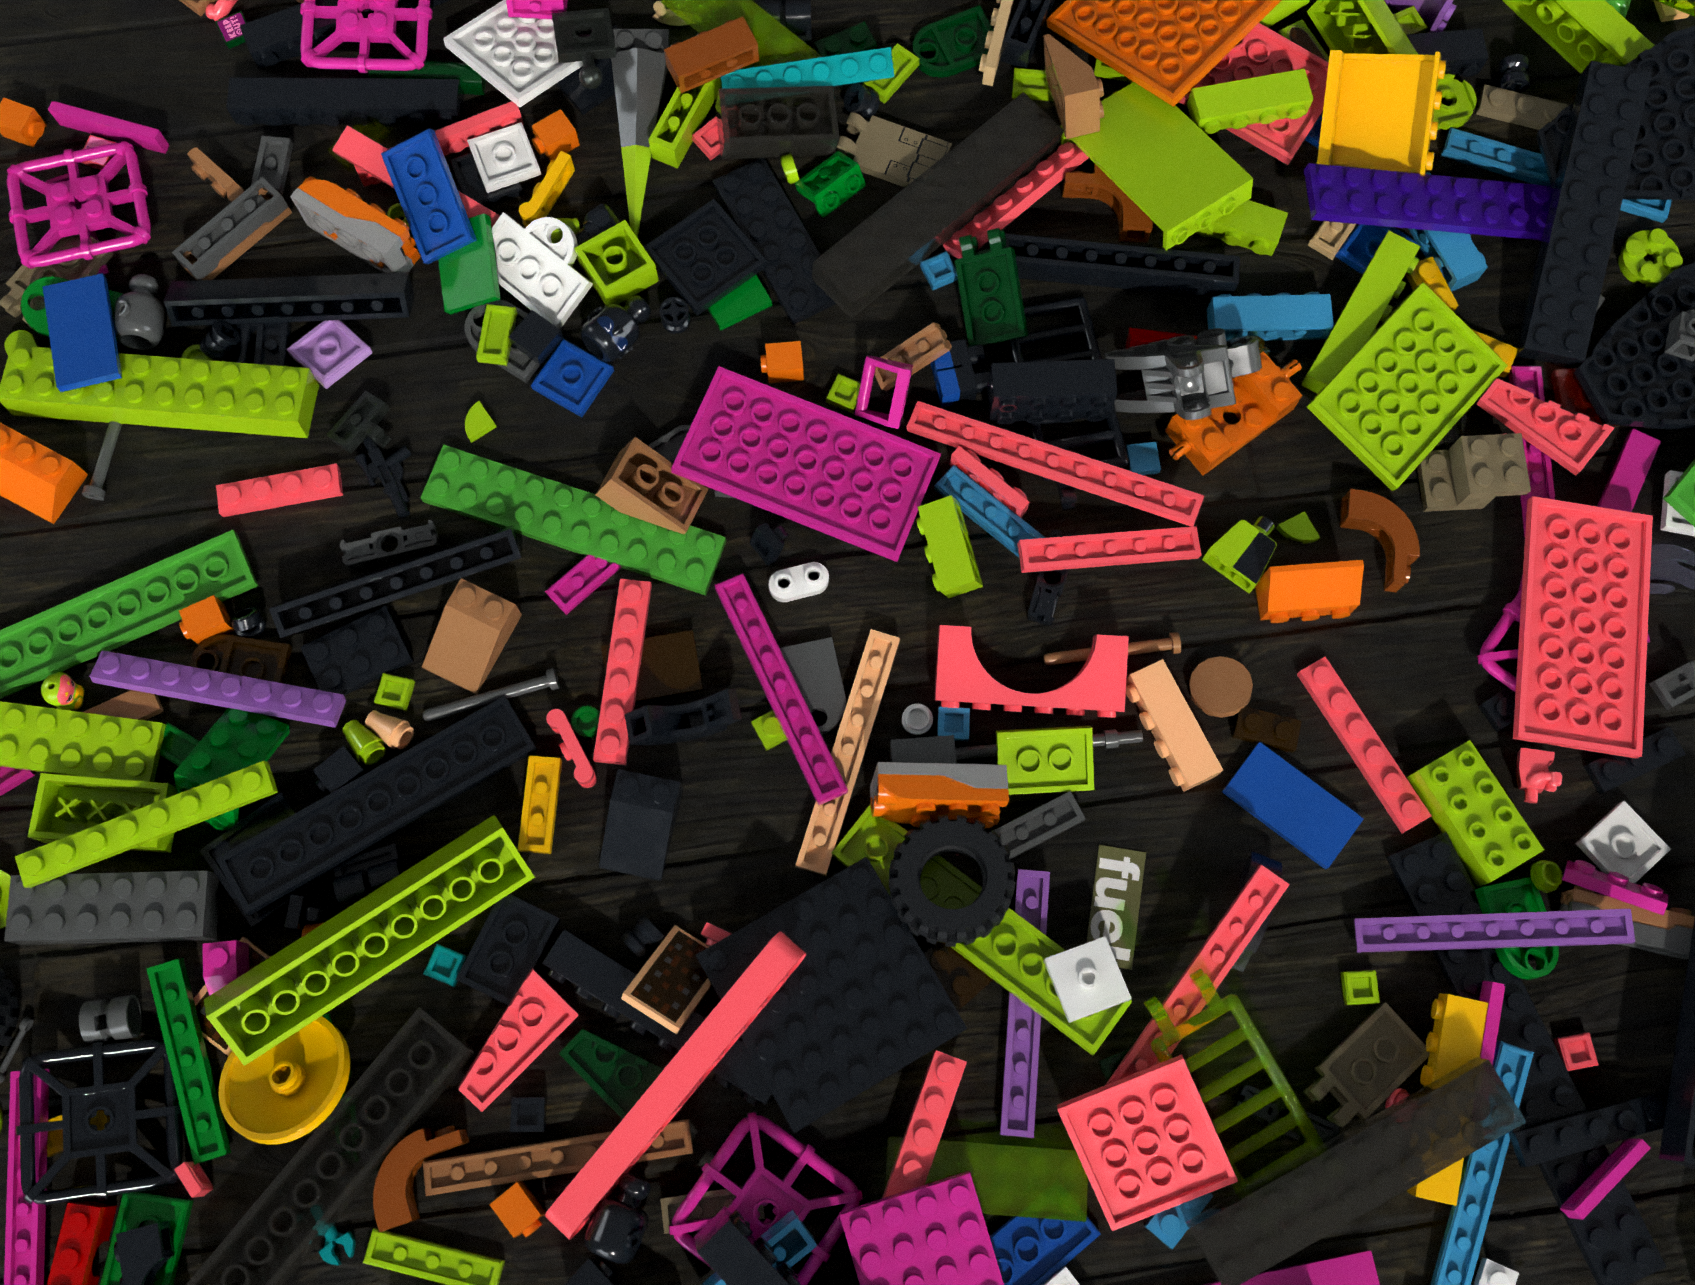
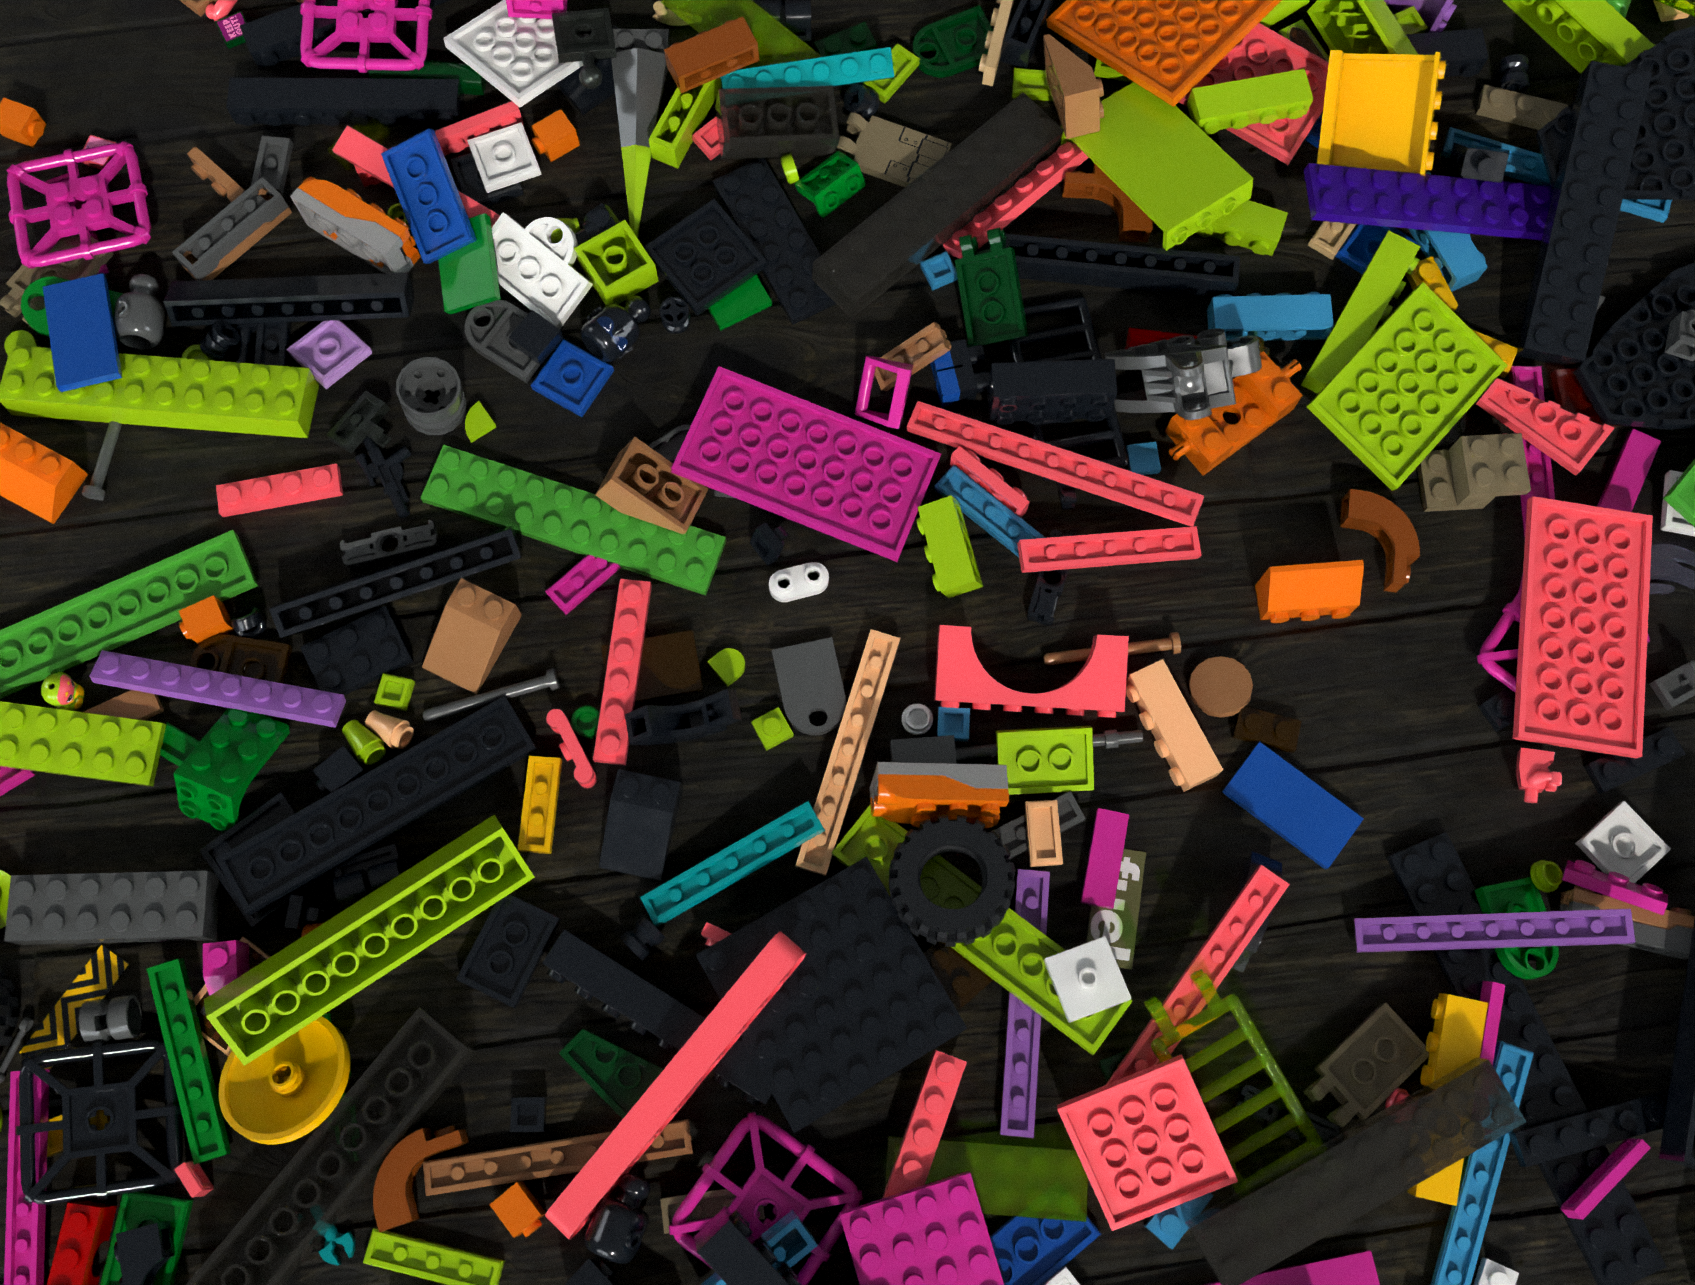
(63, 1020): none -> sticker
(77, 802): lime brick -> none
(108, 127): dark pink tile -> none
(146, 824): lime plate -> none
(428, 381): none -> dark grey wheel
(445, 965): teal tile -> none
(494, 338): lime tile -> none
(521, 1035): coral wing -> none
(548, 191): yellow plate -> none
(670, 981): tile -> none
(728, 665): none -> lime tile
(732, 864): none -> teal plate
(781, 689): dark pink tile -> none
(783, 362): orange brick -> none
(844, 393): lime tile -> none
(1043, 833): none -> light nougat tile
(1104, 858): none -> dark pink tile
(1243, 552): lime torso -> none
(1299, 529): lime tile -> none
(1360, 987): lime tile -> none
(1363, 745): coral plate -> none
(1462, 106): lime plate -> none
(1475, 814): lime brick -> none
(1478, 162): none -> black torso
(1576, 1051): coral tile -> none
(1659, 246): lime plate -> none

